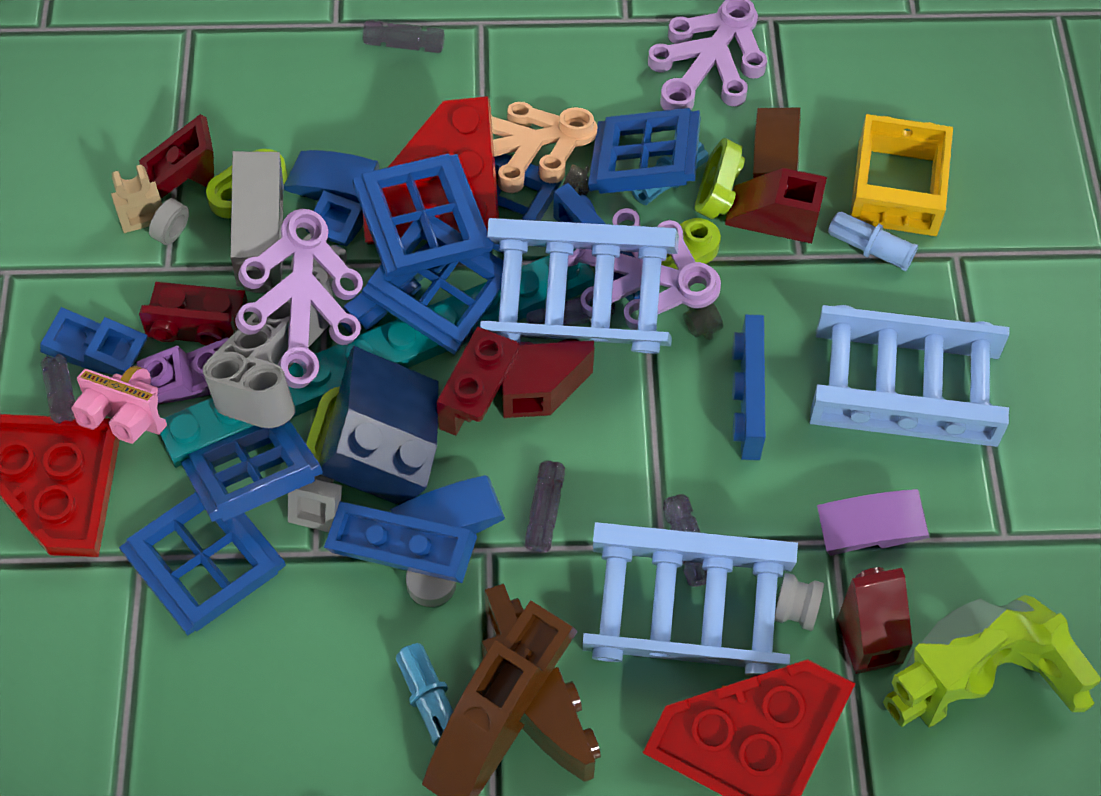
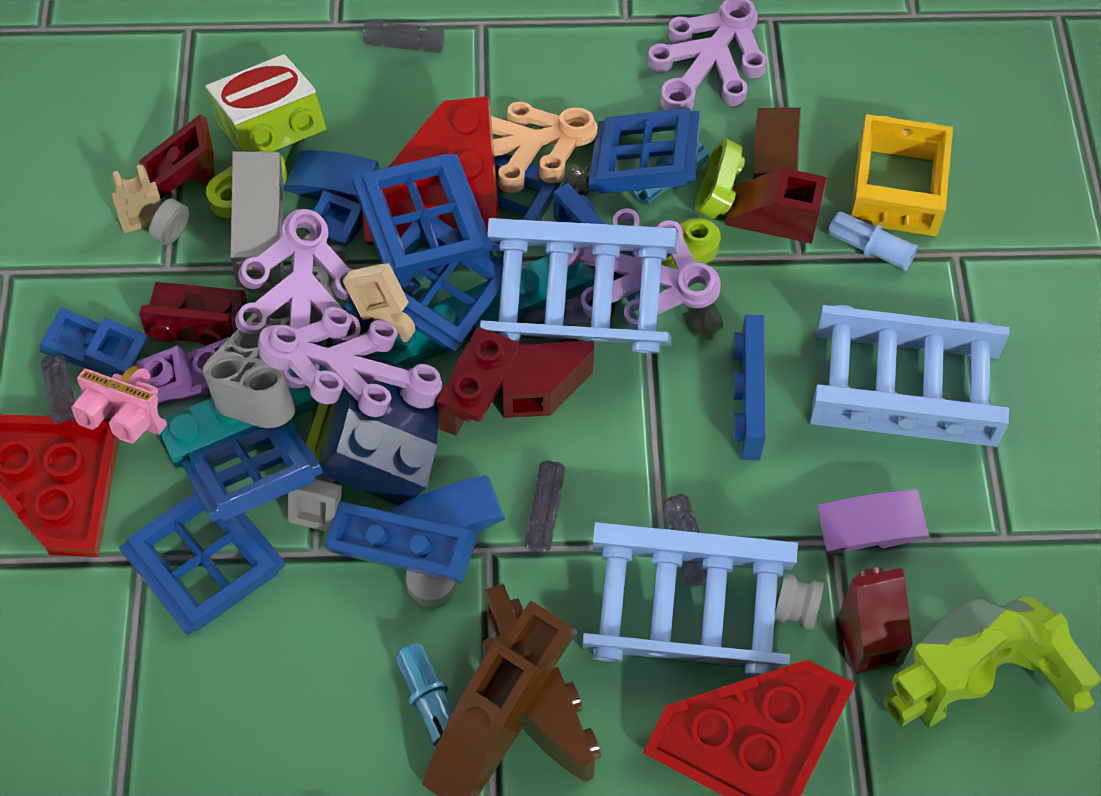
(266, 106): none -> piece
(296, 350): none -> lavender plant
(380, 297): none -> tan plate

